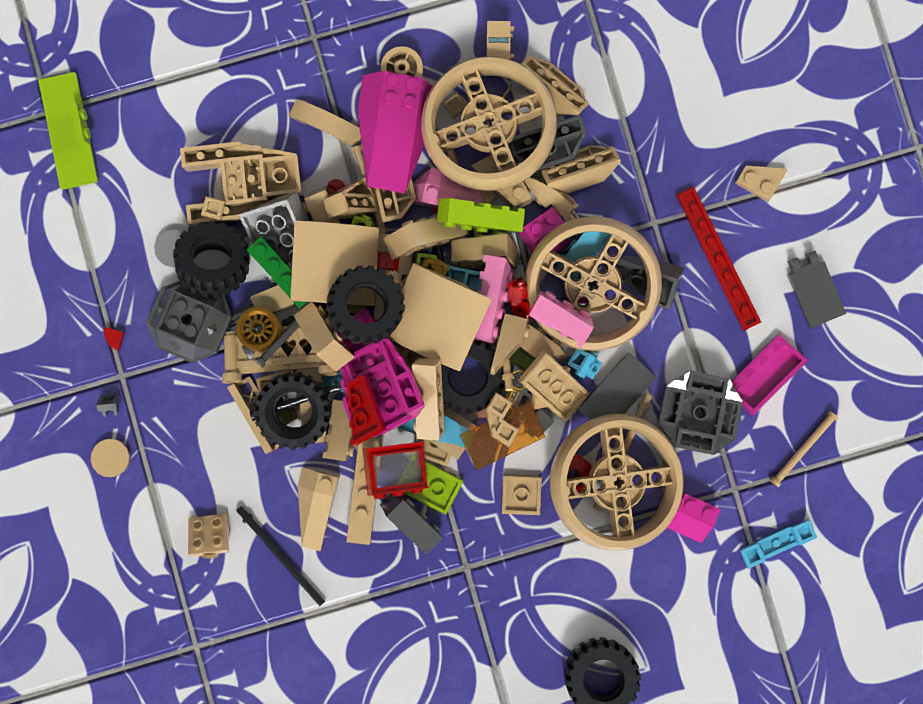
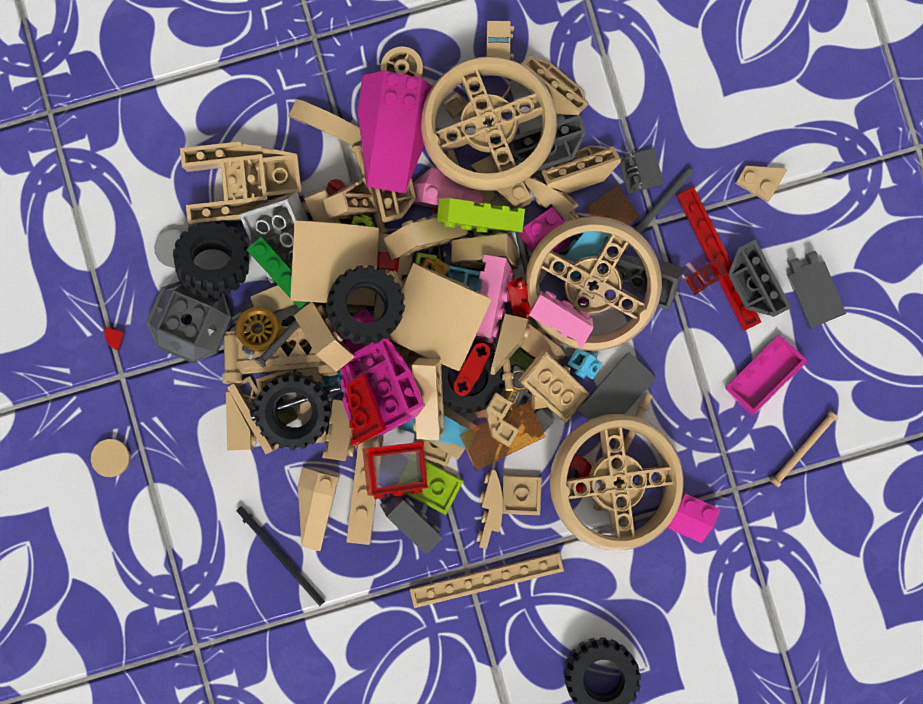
(68, 130): lime bracket -> none
(108, 403): dark grey tile -> none
(208, 535): tan plate -> none
(213, 208): tan tile -> none
(238, 430): none -> tan slope
(472, 369): none -> red piece
(486, 579): none -> tan tile
(491, 500): none -> tan slope
(614, 206): none -> clear orange tile
(640, 170): none -> dark grey hinge
(662, 202): none -> dark grey bar
(692, 286): none -> clear red slope
(720, 412): dark grey piece -> none
(756, 281): none -> dark grey wedge
(777, 542): medium azure slope -> none

